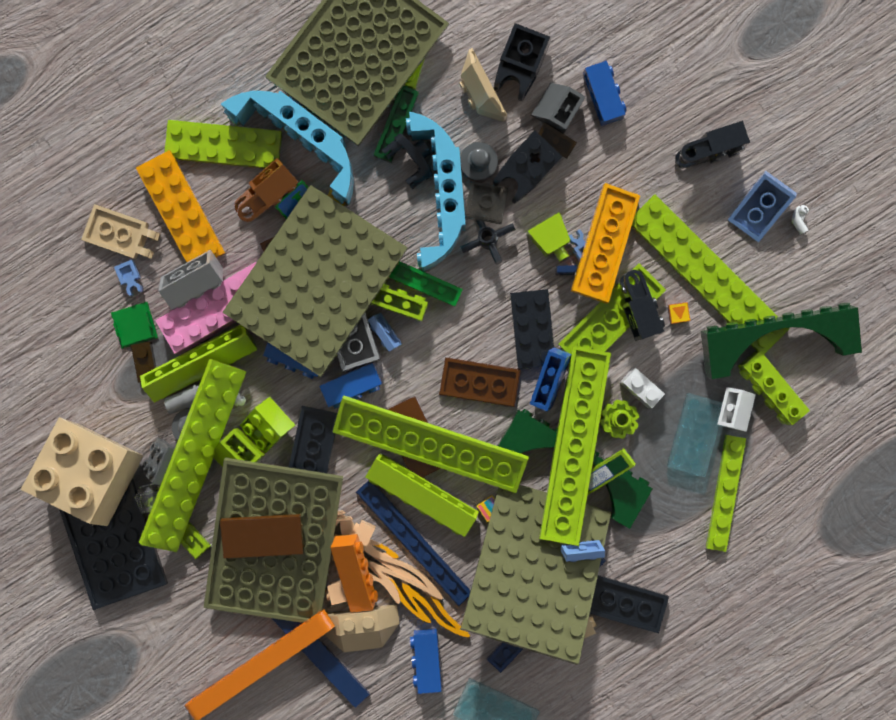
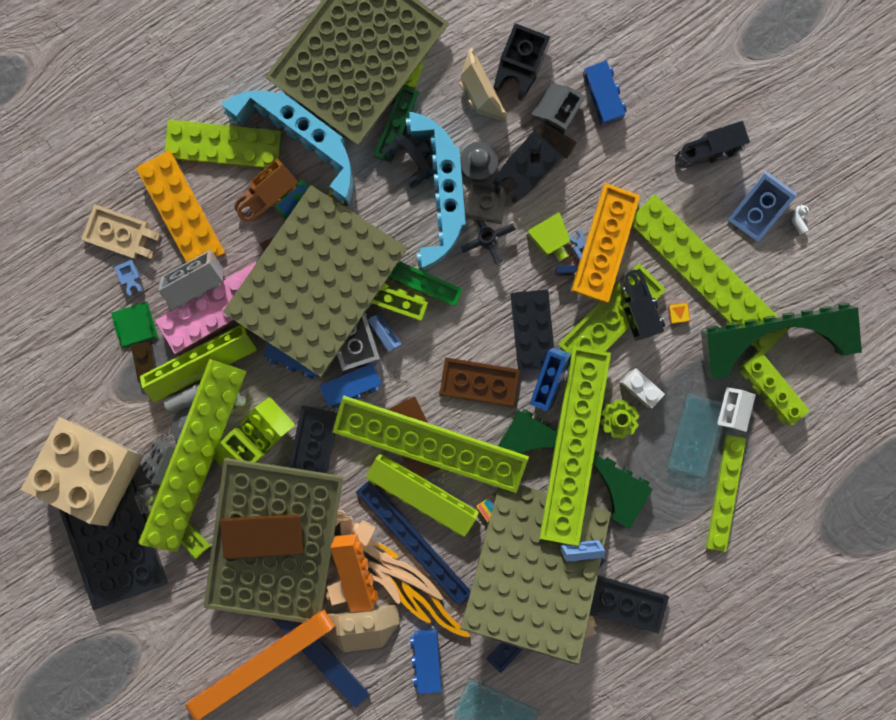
(610, 469): tile -> none

